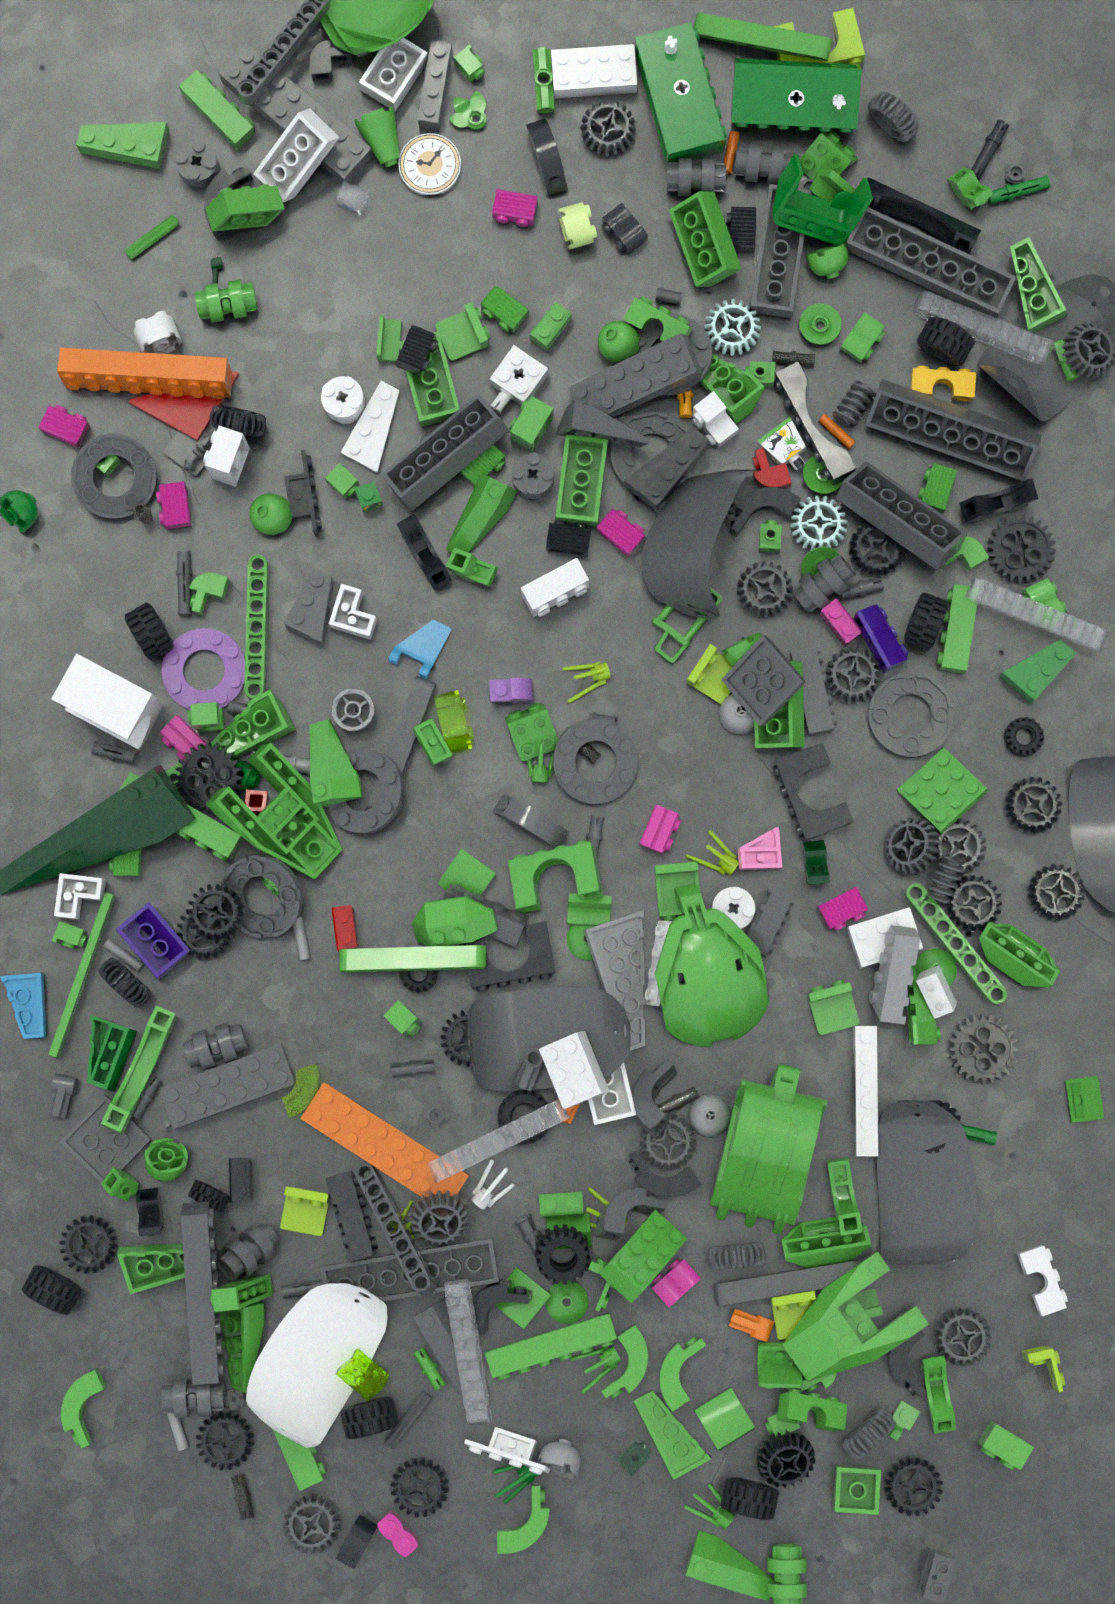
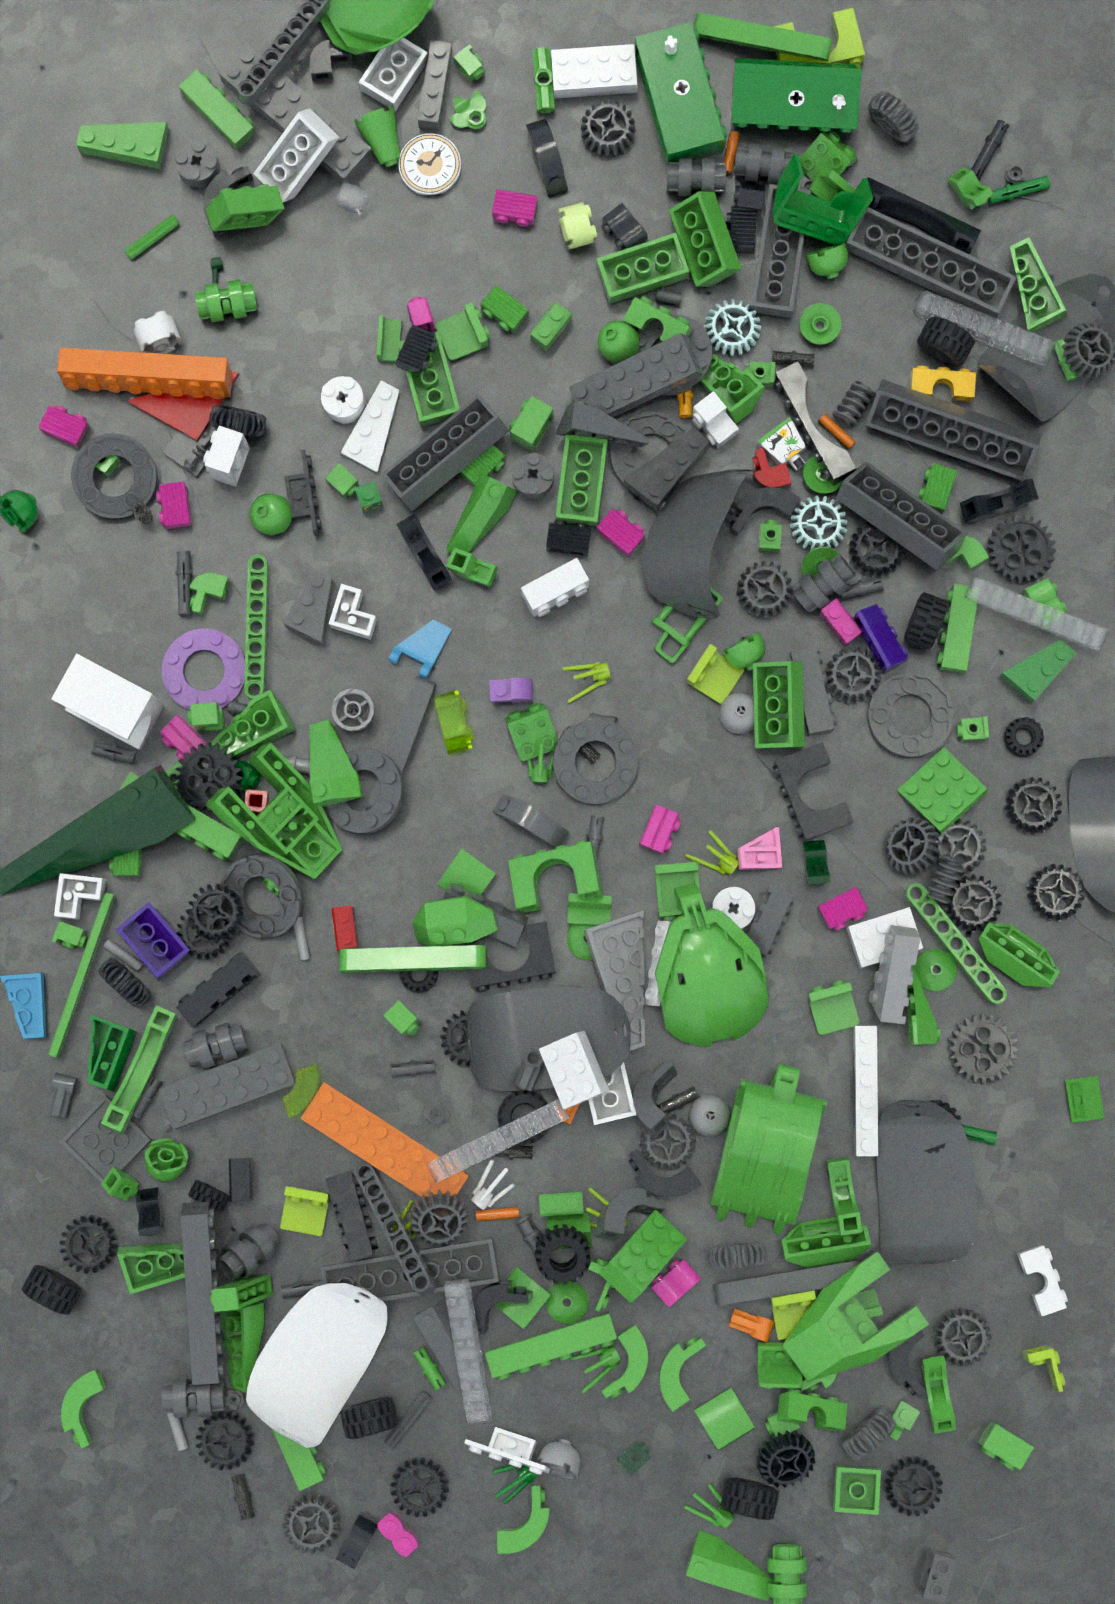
(149, 631): black tyre -> none
(218, 990): none -> black wedge
(363, 1375): clear neon green bracket -> none
(420, 313): none -> dark pink brick
(432, 742): bright green panel -> none
(497, 1214): none -> orange piece
(517, 389): white brick -> none
(517, 1151): none -> clear smoke pin
(642, 268): none -> bright green brick
(670, 1438): bright green wing -> none
(749, 195): none -> black brick
(763, 680): dark grey plate -> none
(862, 338): bright green brick -> none
(936, 992): white brick -> none
(966, 735): none -> bright green brick

